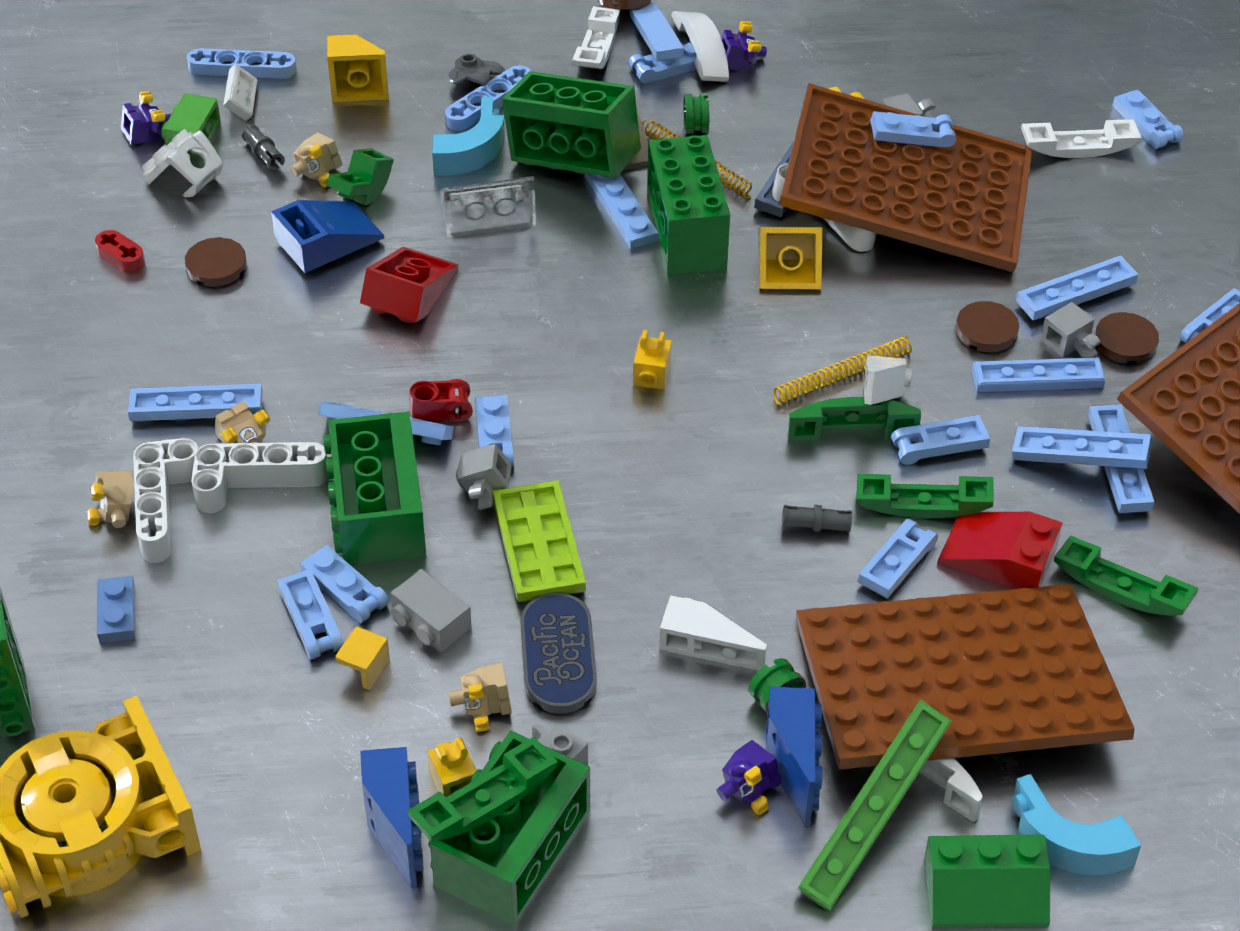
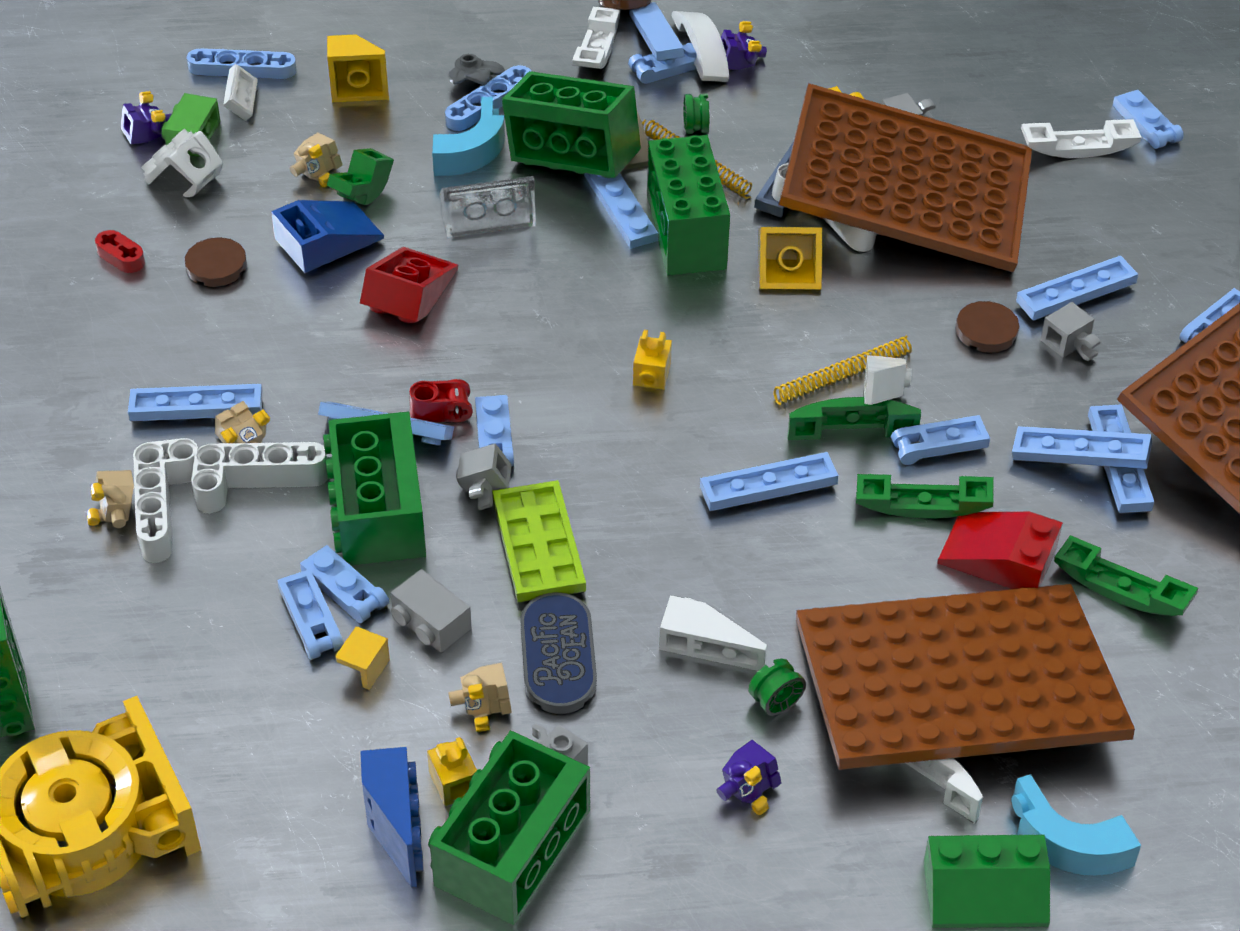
(115, 609): medium blue plate -> none
(263, 147): dark grey pin -> none
(487, 796): green slope -> none
(768, 481): none -> light blue plate
(796, 745): blue slope -> none
(817, 518): dark grey pin -> none
(873, 805): bright green tile -> none
(897, 558): light blue plate -> none
(913, 129): light blue plate -> none
(1038, 375): light blue tile -> none
(1127, 337): reddish brown tile -> none

